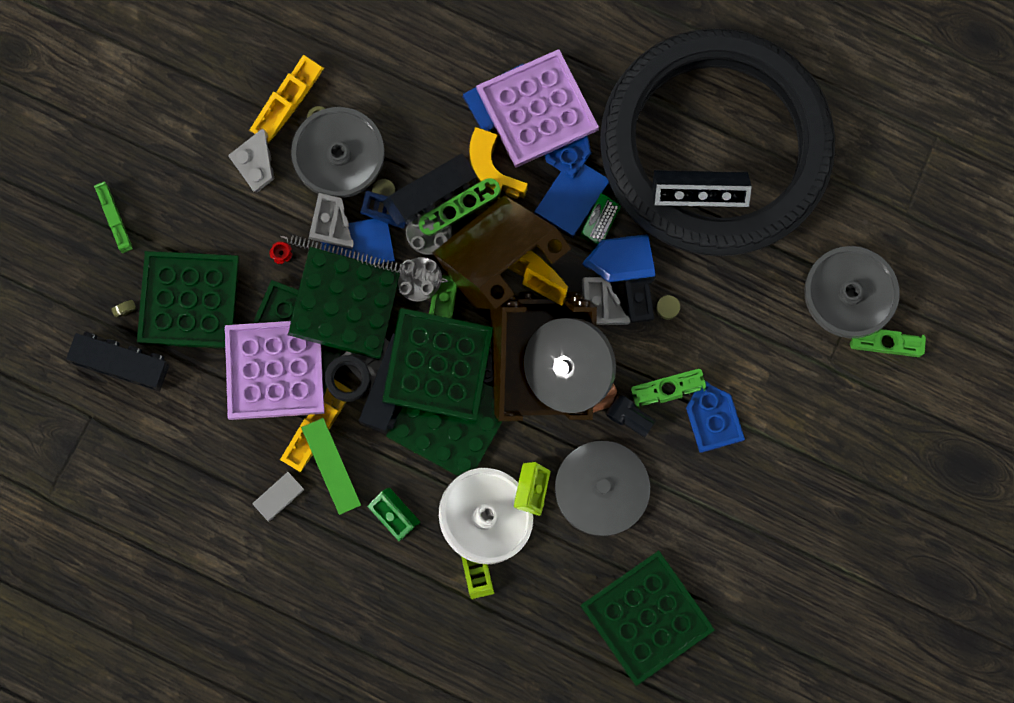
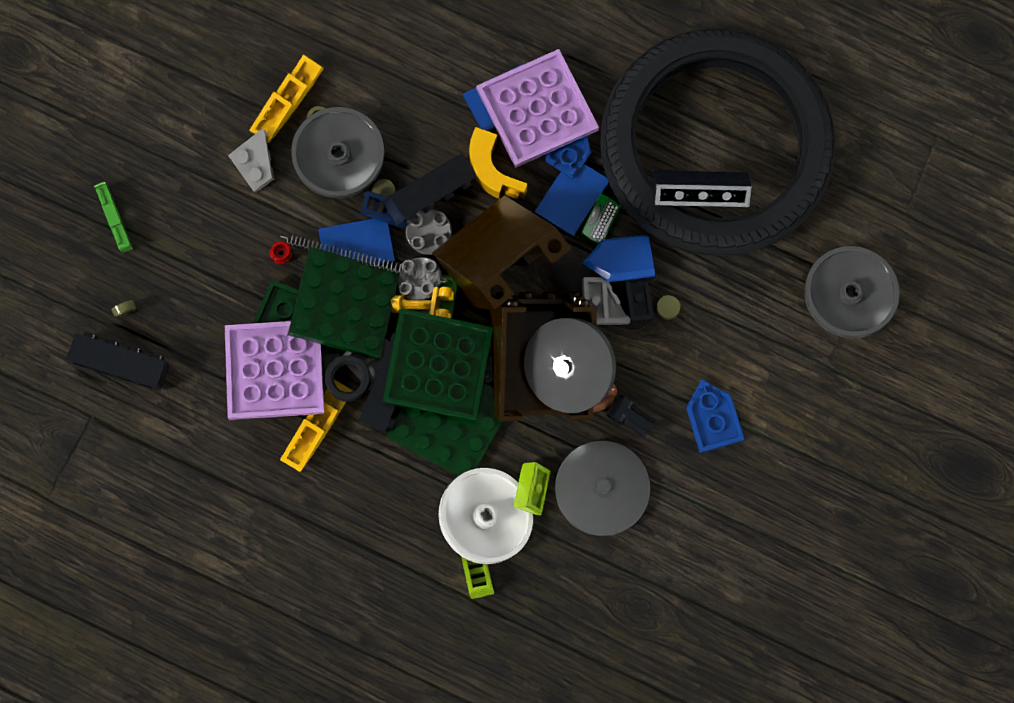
(187, 299): dark green plate -> none
(278, 496): light grey tile -> none
(330, 222): light grey wing -> none
(331, 466): bright green tile -> none
(393, 514): green slope -> none
(433, 305): none -> yellow bar
(461, 210): bright green beam -> none
(540, 277): yellow slope -> none
(647, 618): dark green plate -> none
(652, 391): bright green piece -> none
(903, 344): bright green piece -> none

